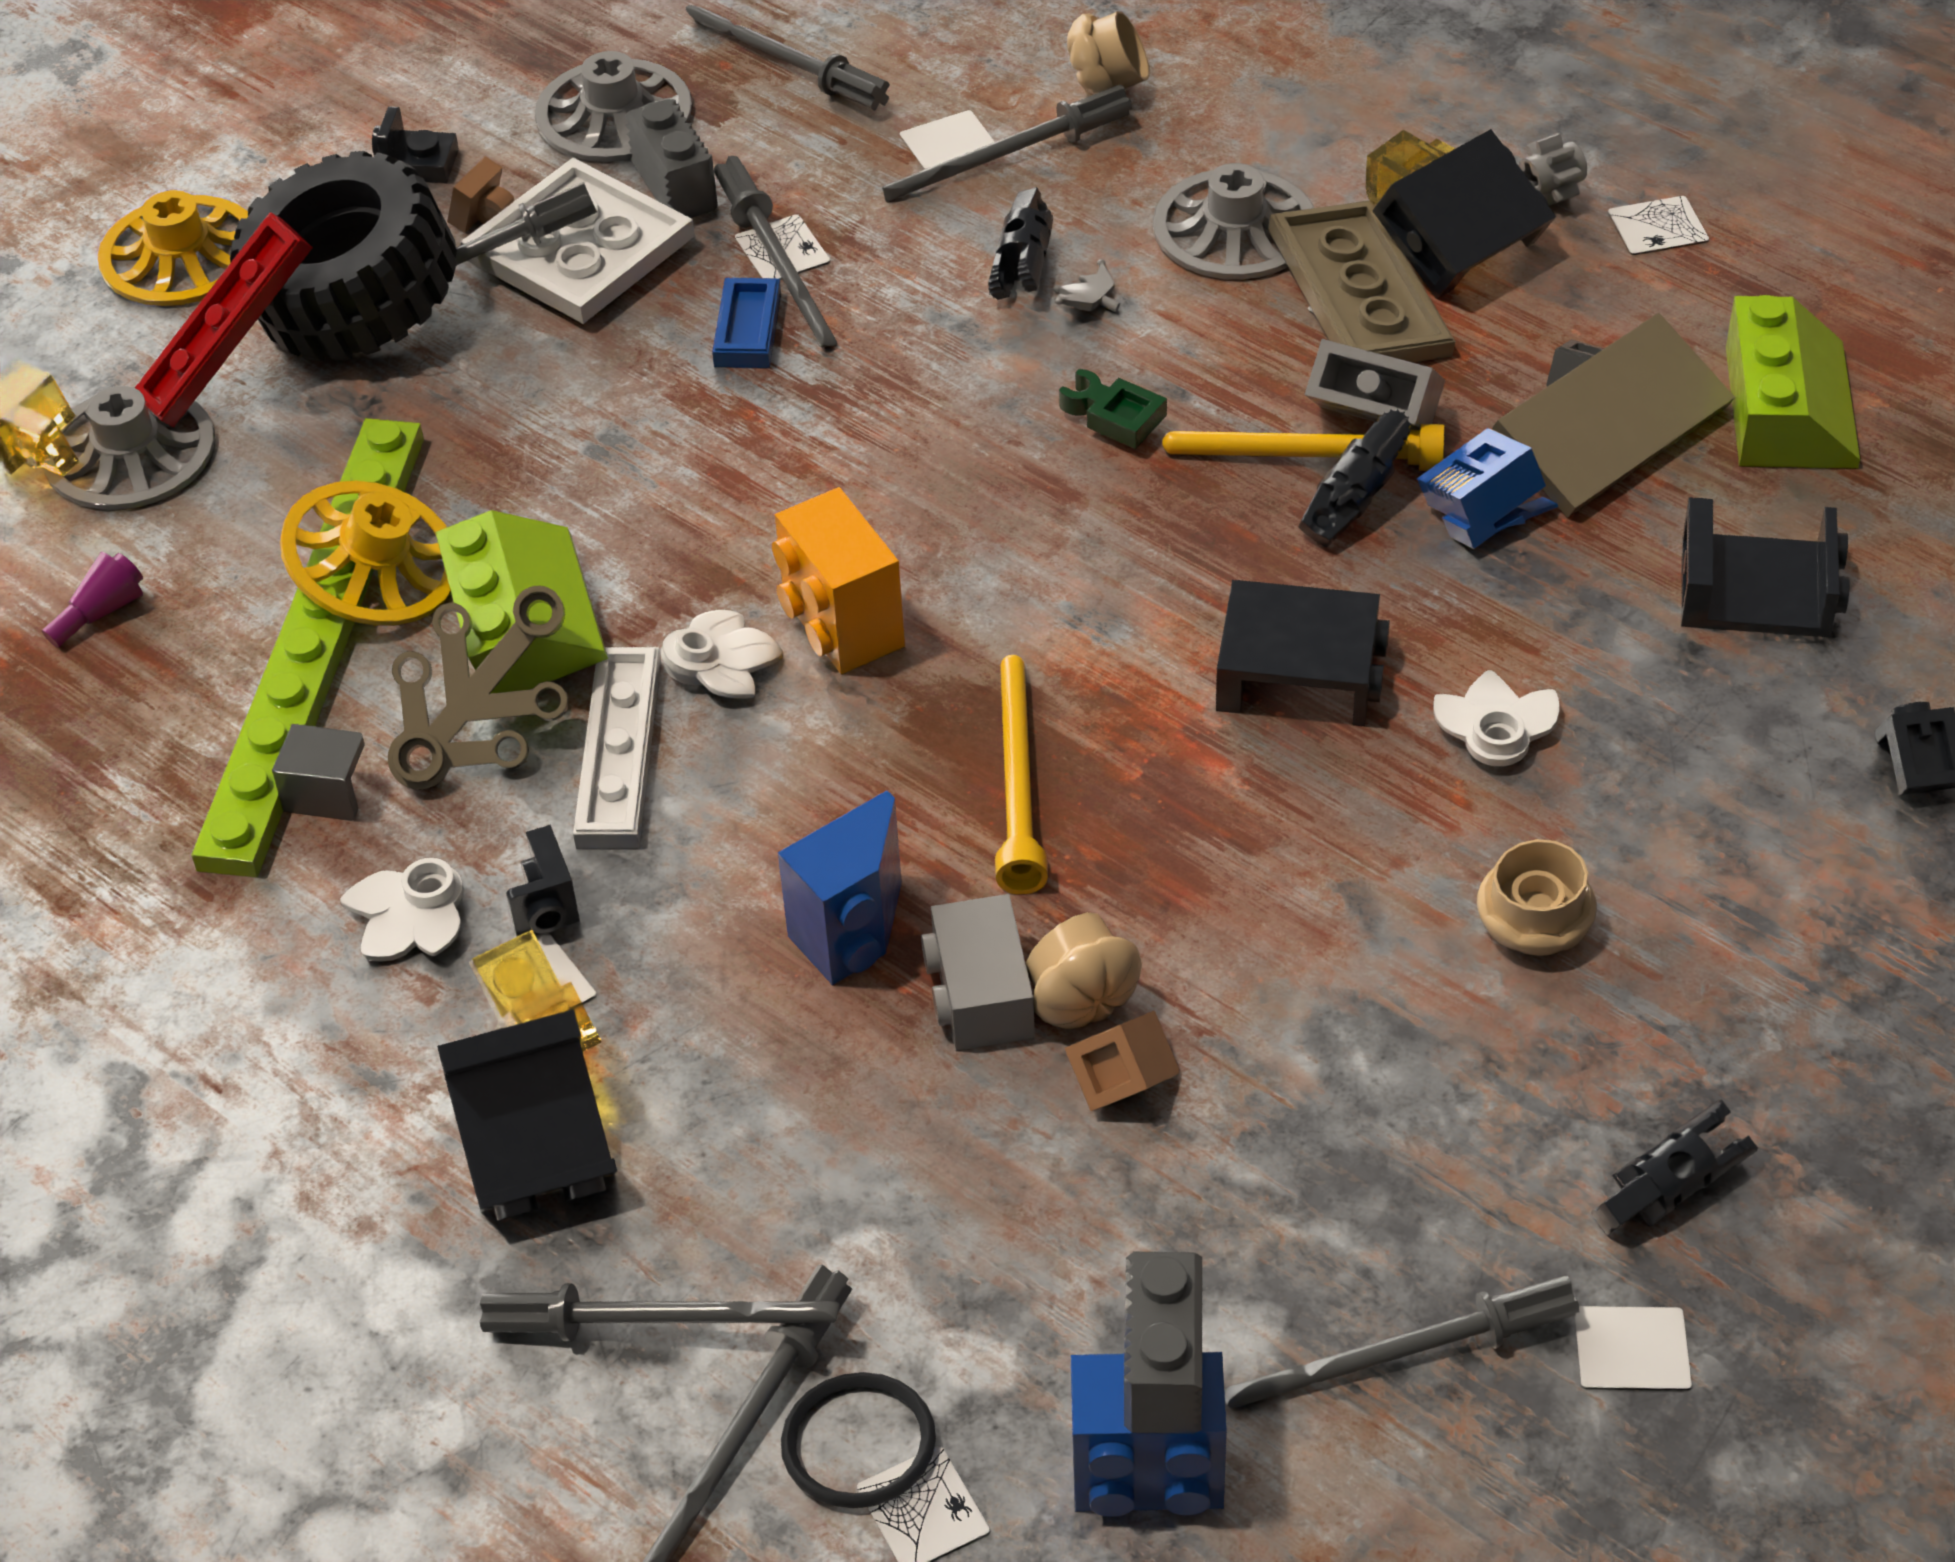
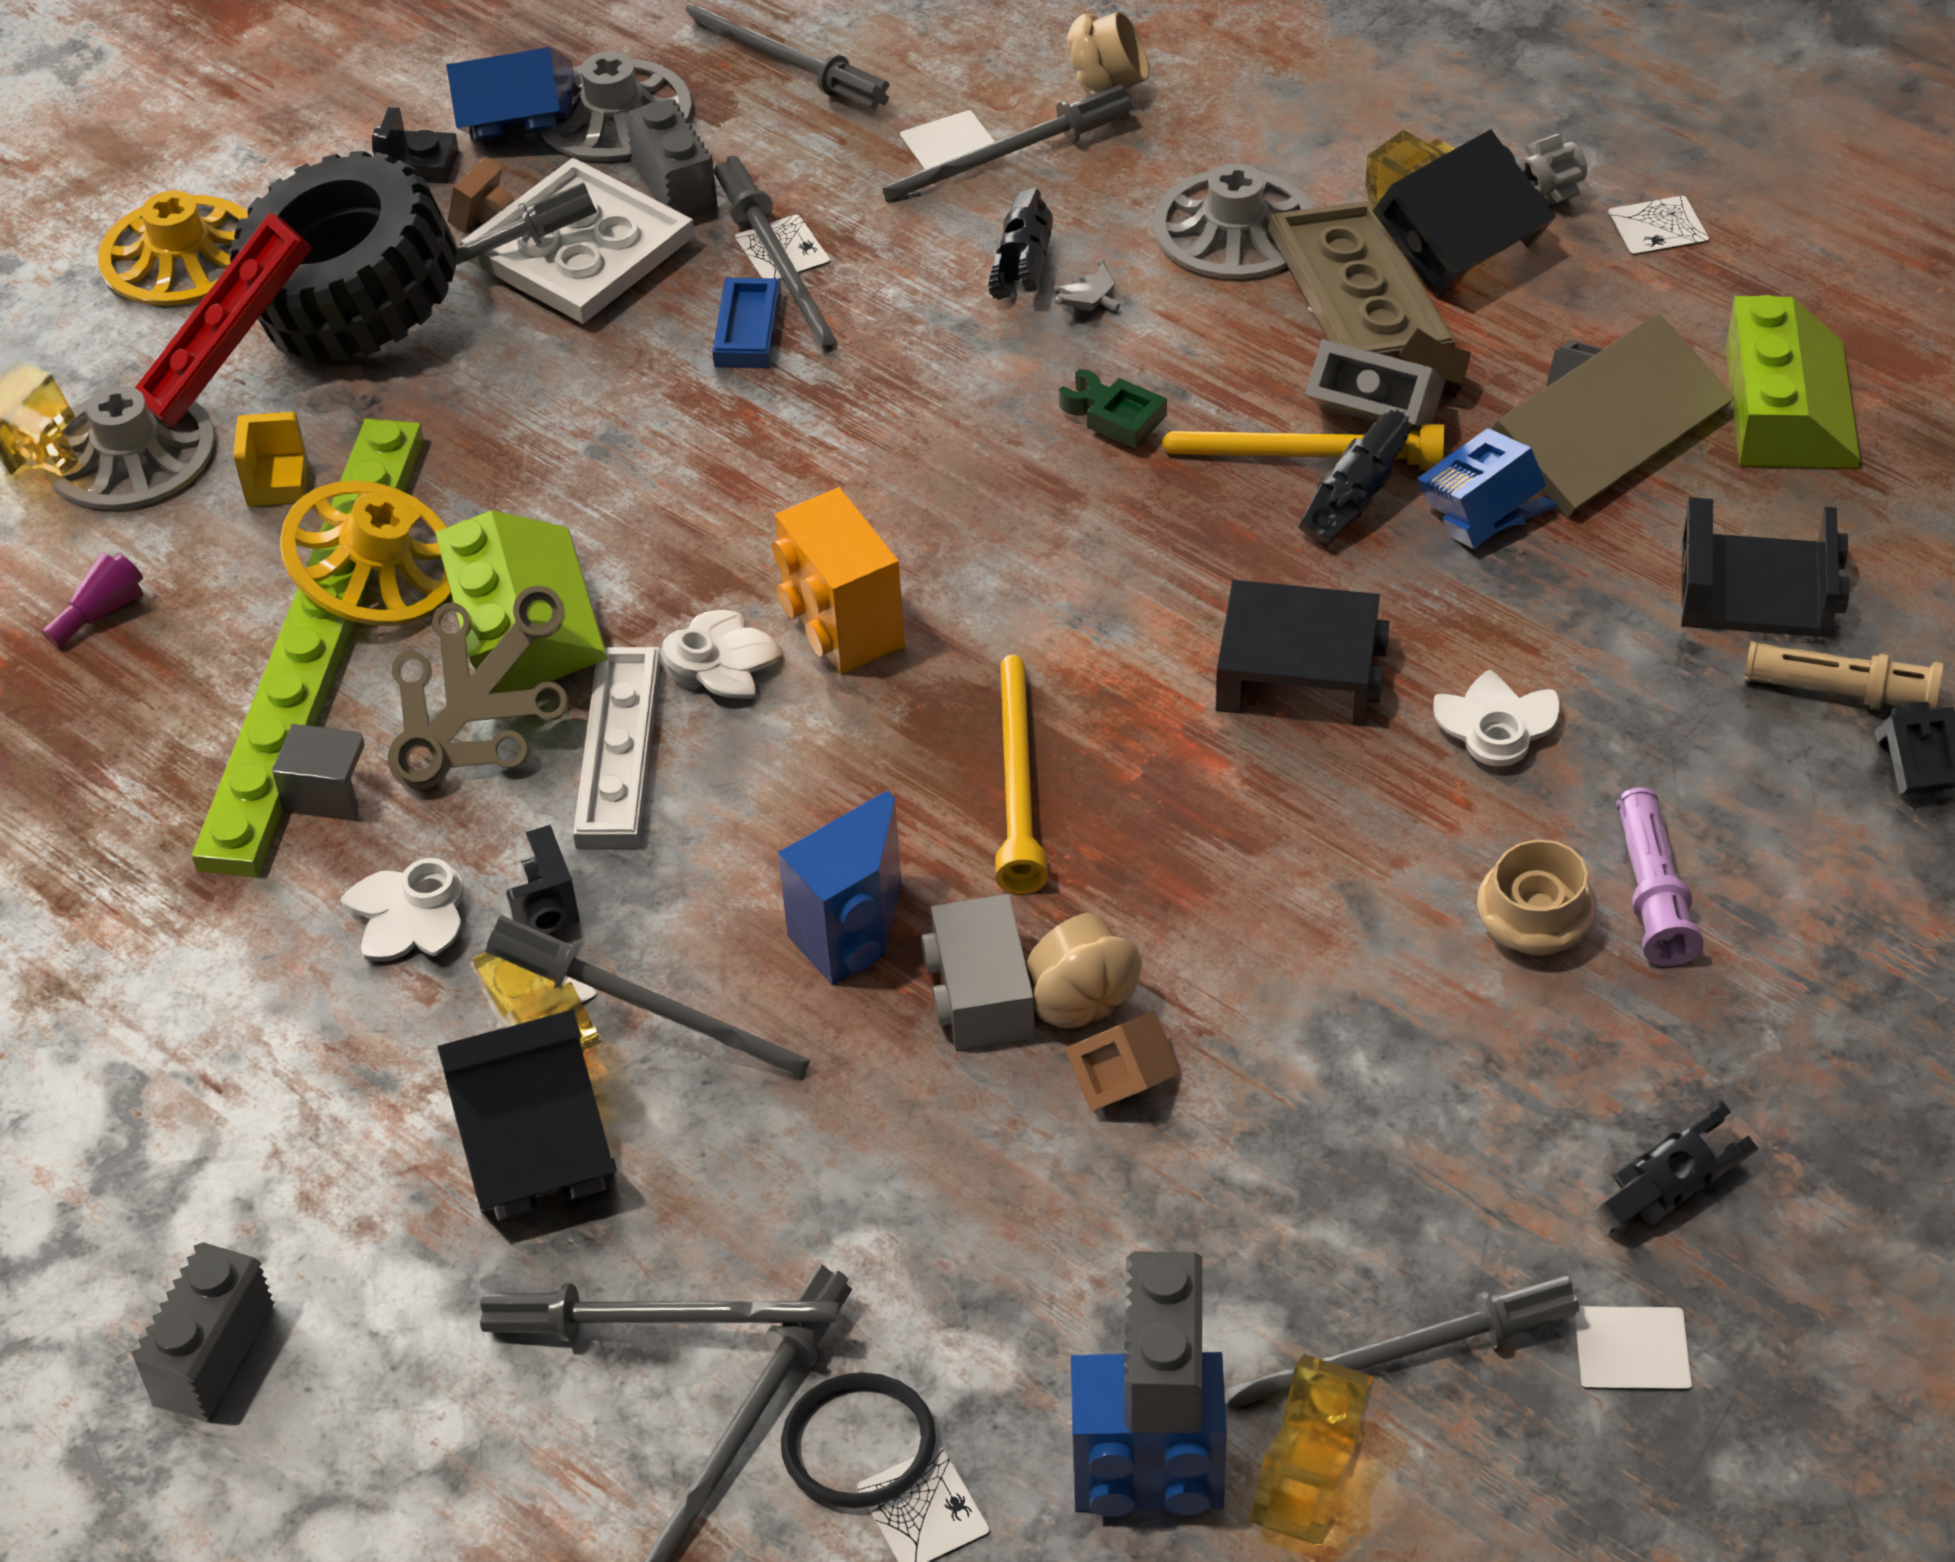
(203, 1331): none -> dark grey brick
(270, 458): none -> yellow panel
(511, 91): none -> blue slope
(559, 960): none -> dark grey piece
(1314, 1452): none -> clear yellow brick
(1444, 359): none -> dark brown piece
(1661, 896): none -> lavender pin
(1874, 680): none -> tan pin

